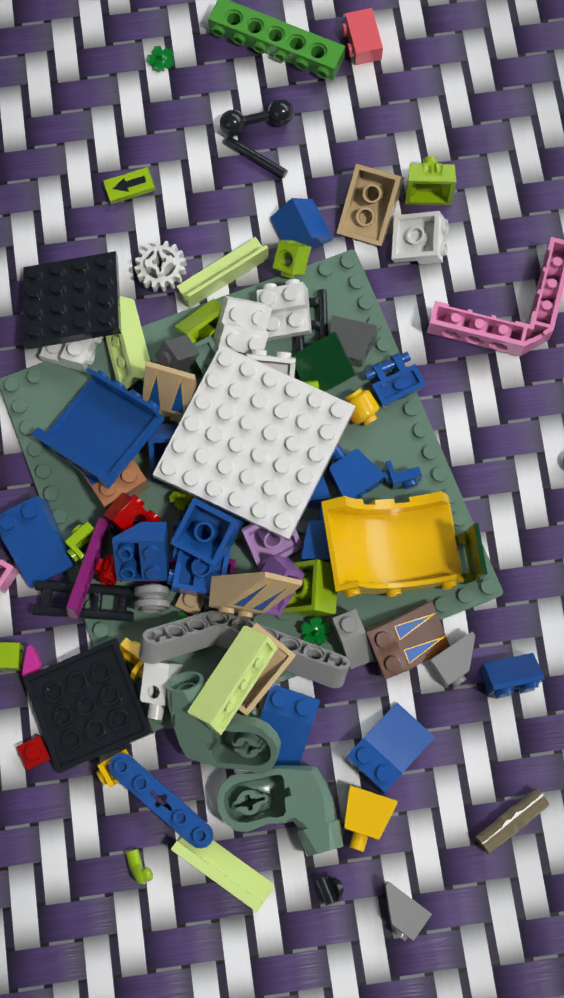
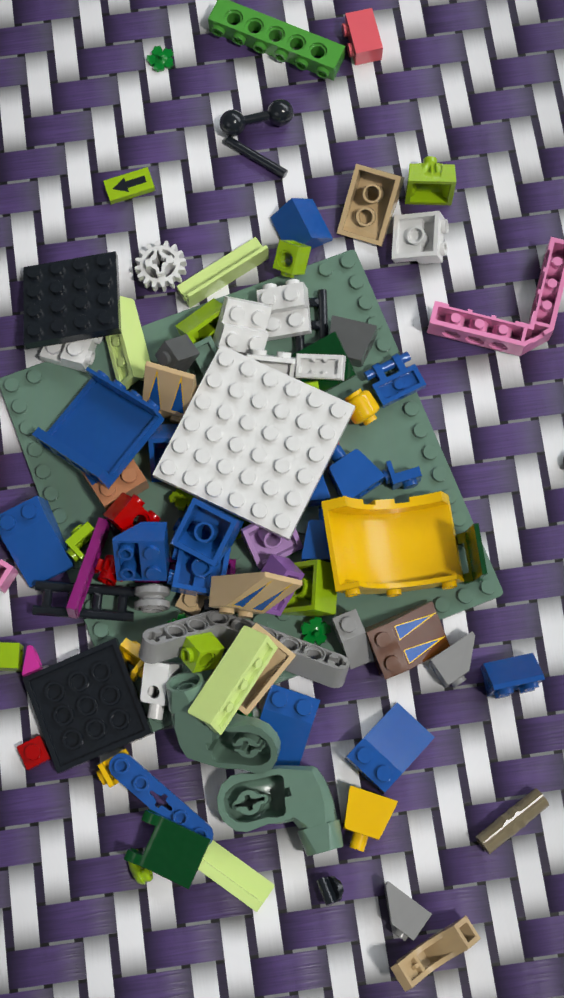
(171, 851): none -> dark green flag
(201, 652): none -> lime brick
(320, 367): none -> white plate
(434, 952): none -> tan arch

